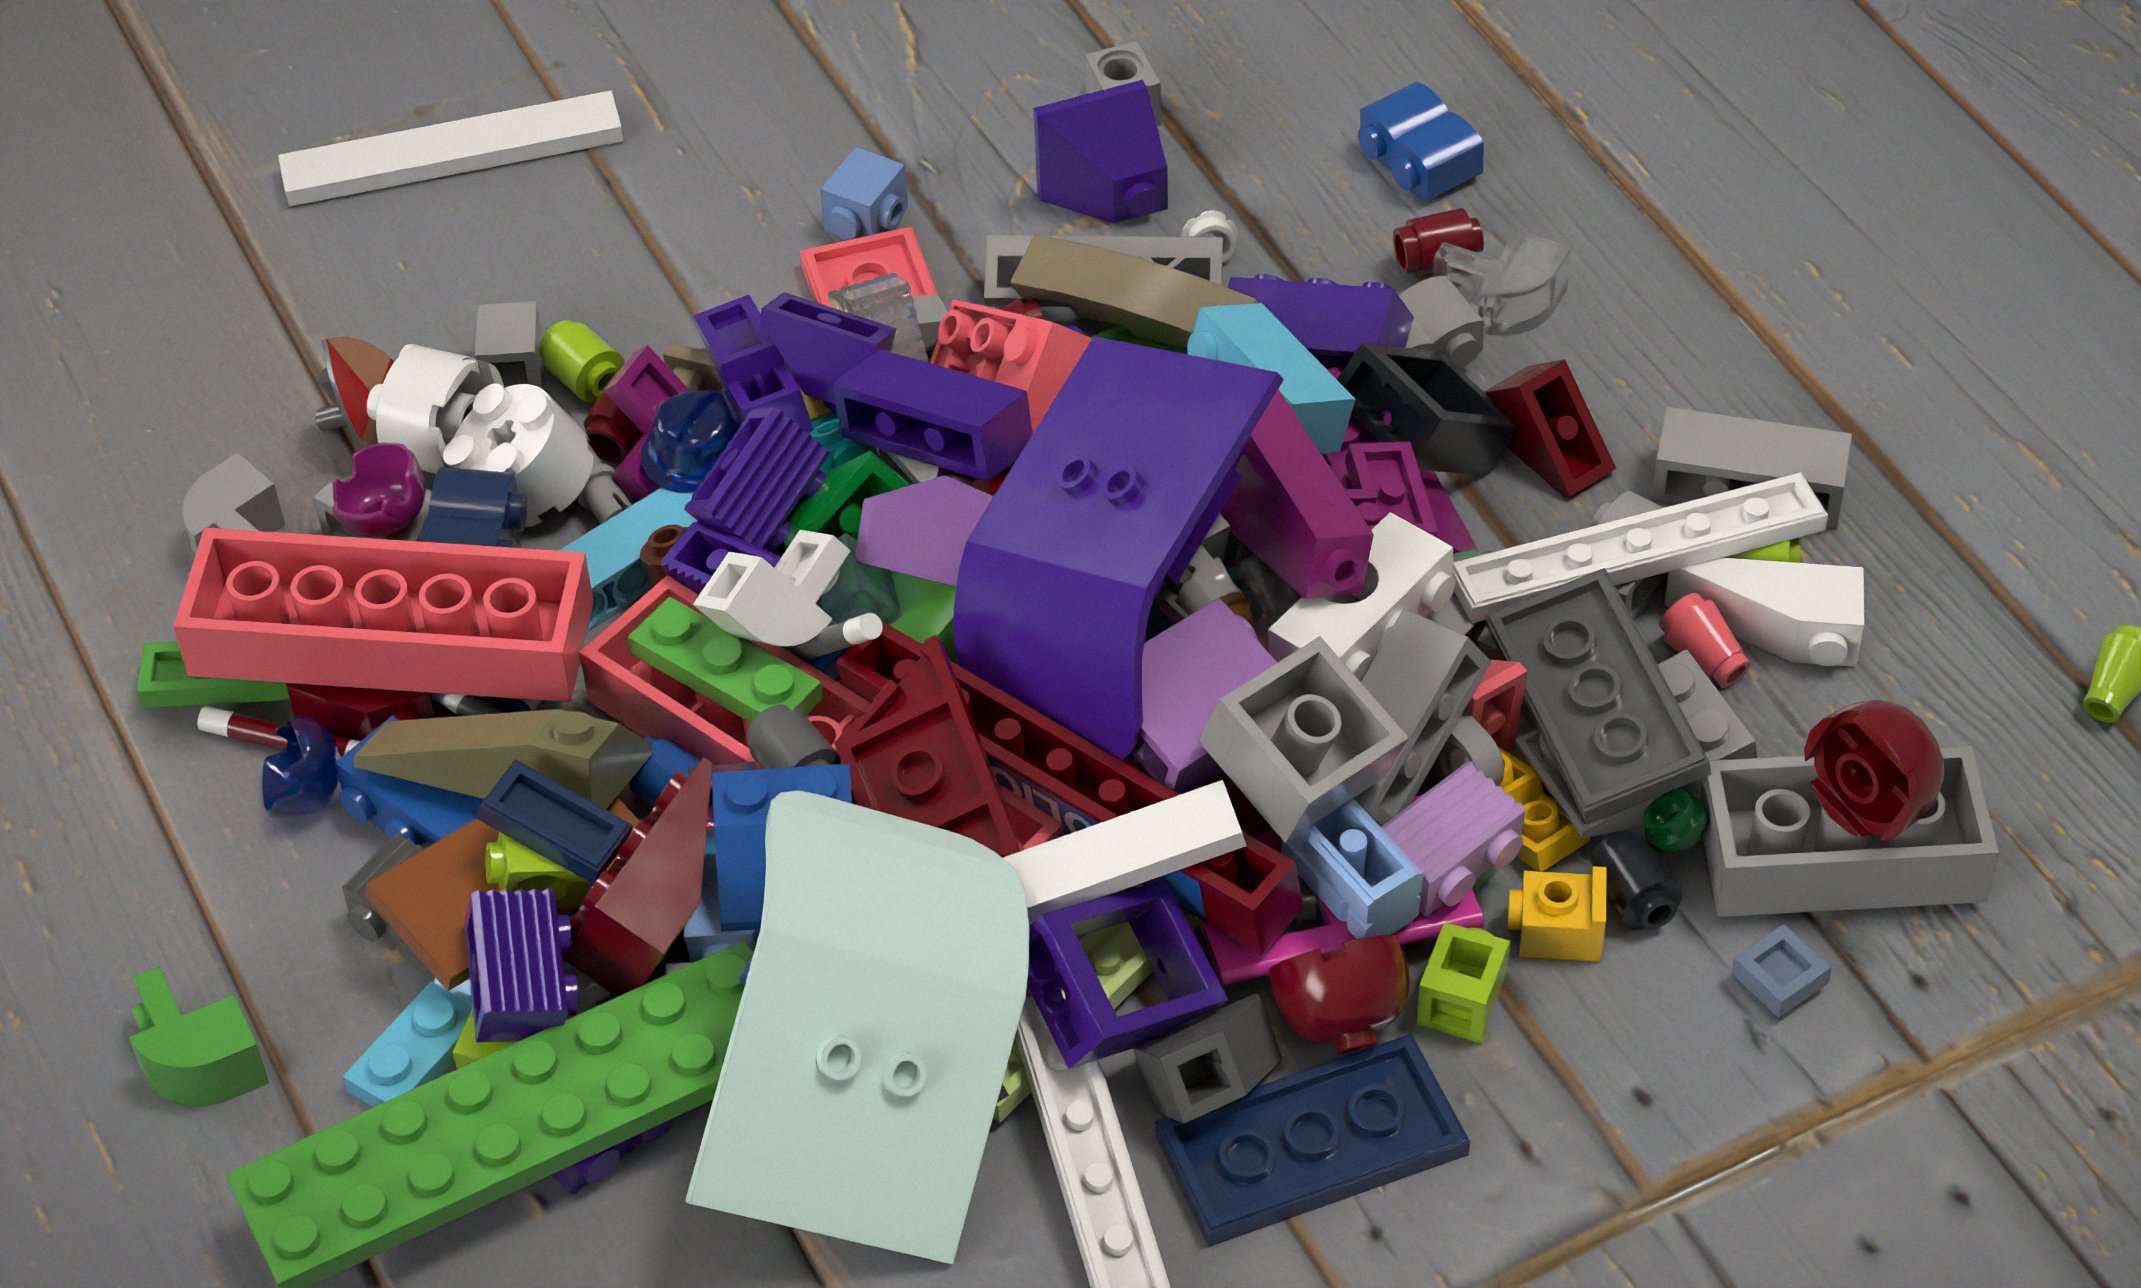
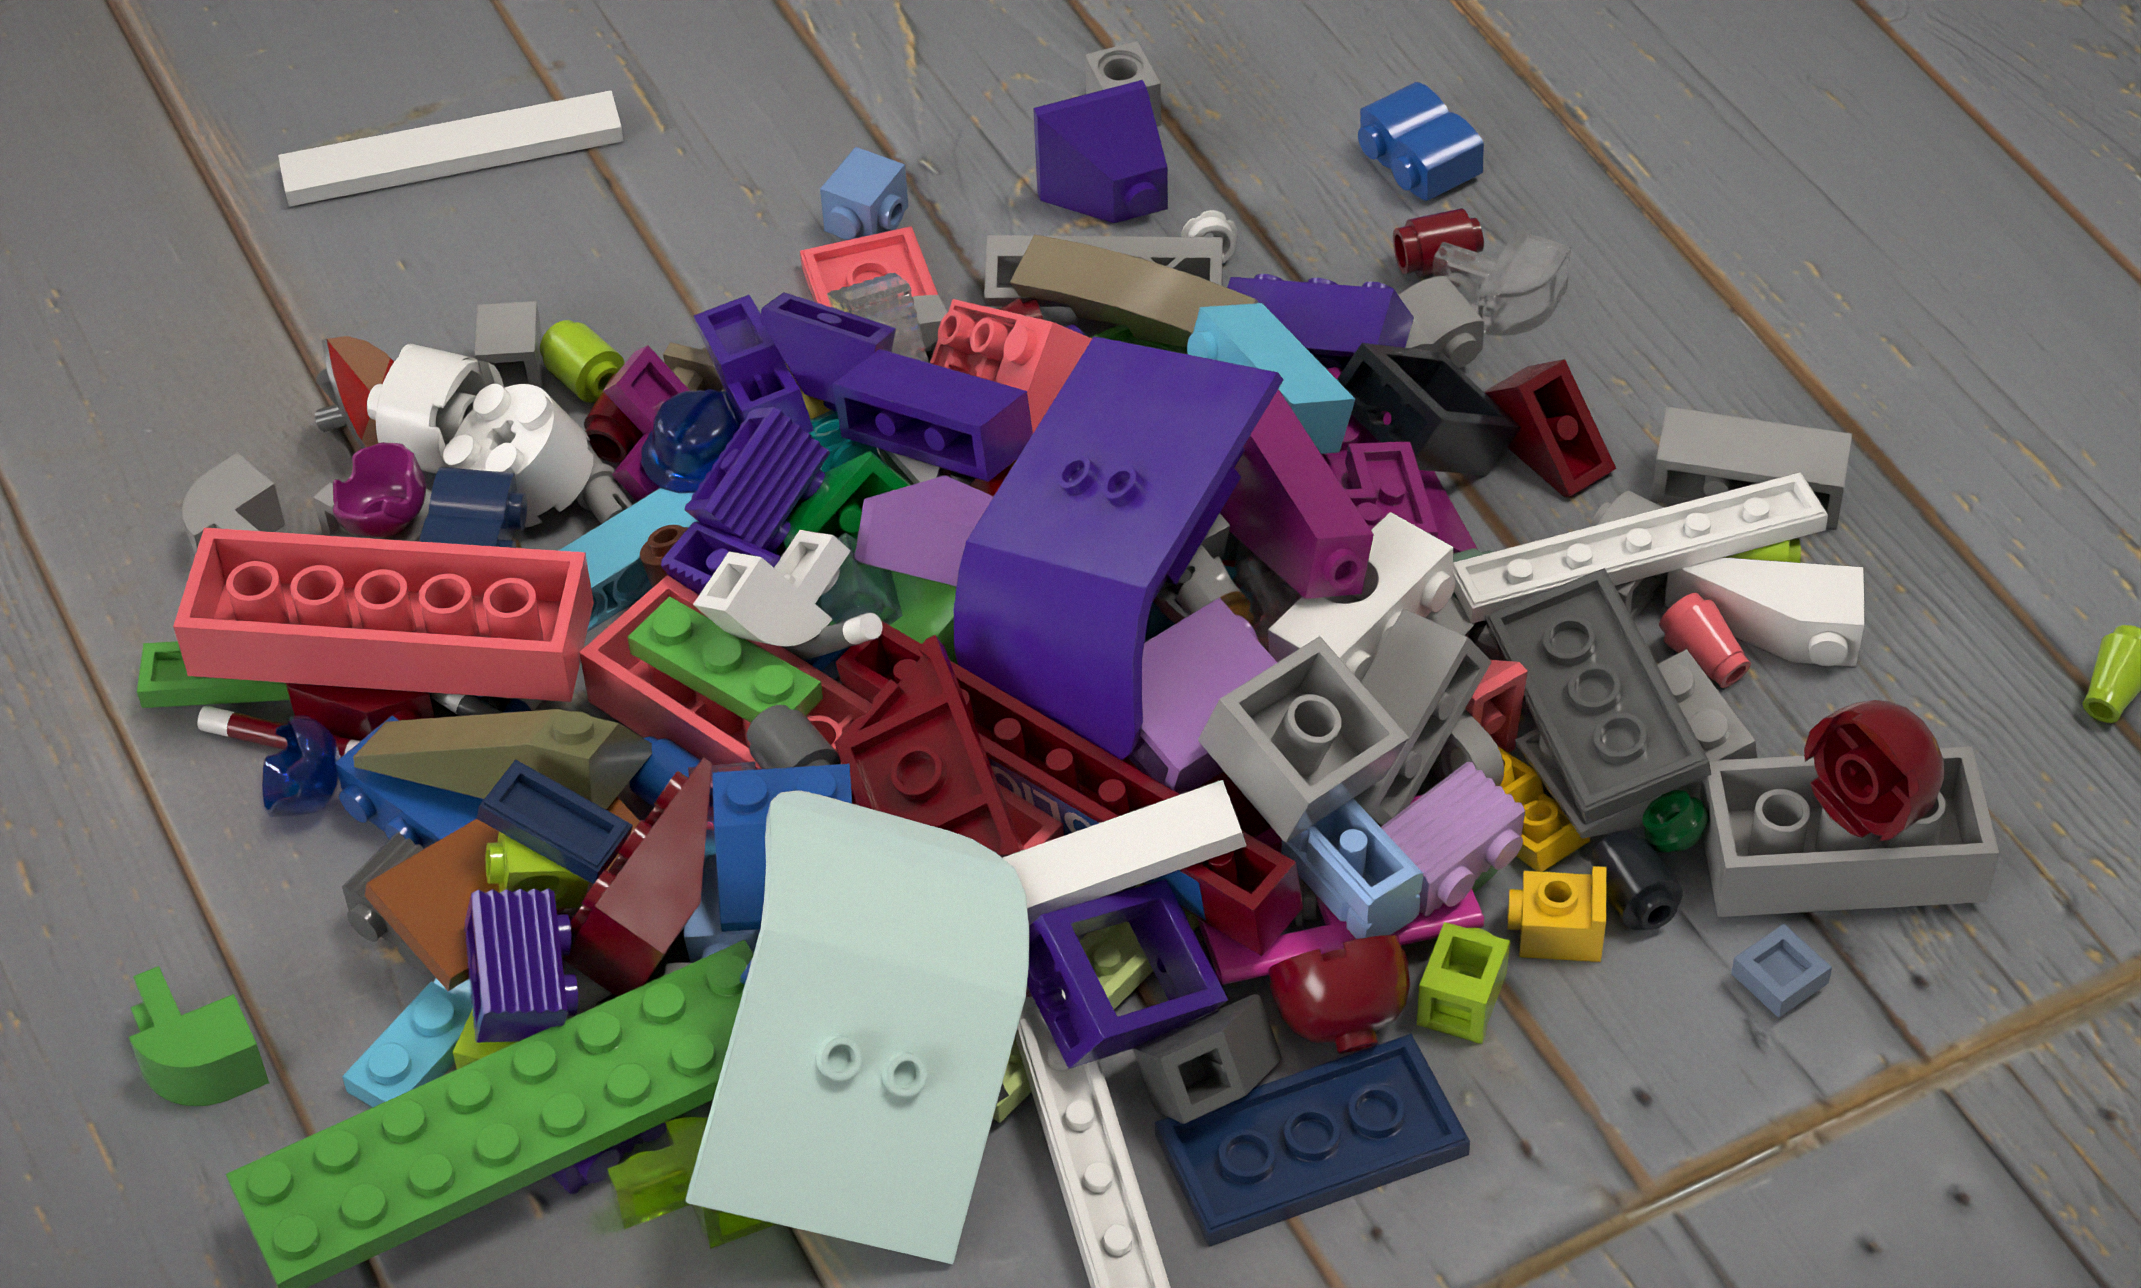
(659, 1182): none -> clear neon green brick

